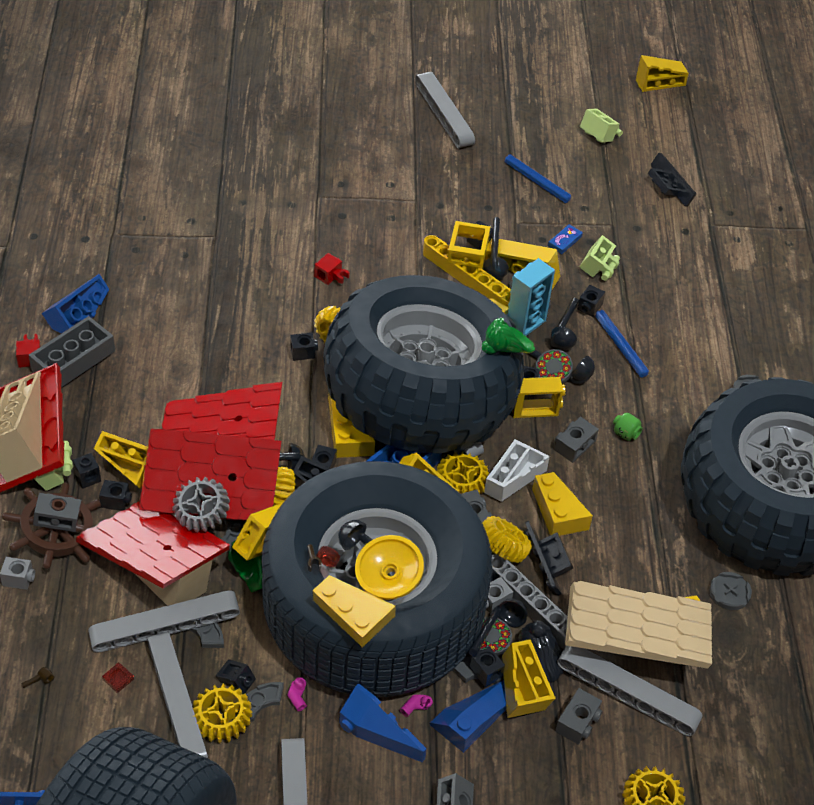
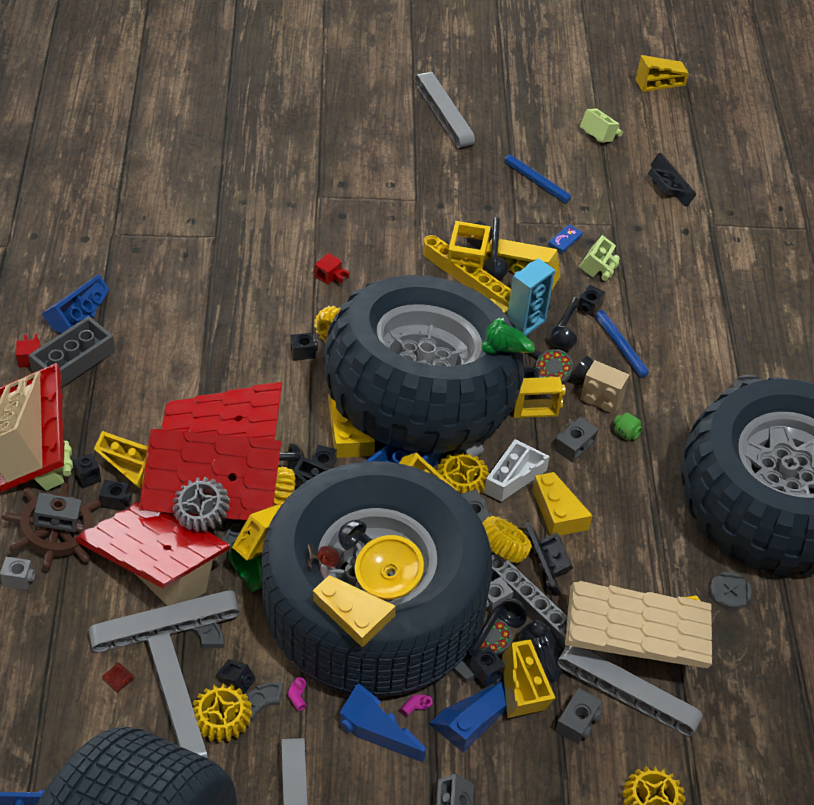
(43, 674): dark brown hand -> none
(604, 387): none -> tan brick

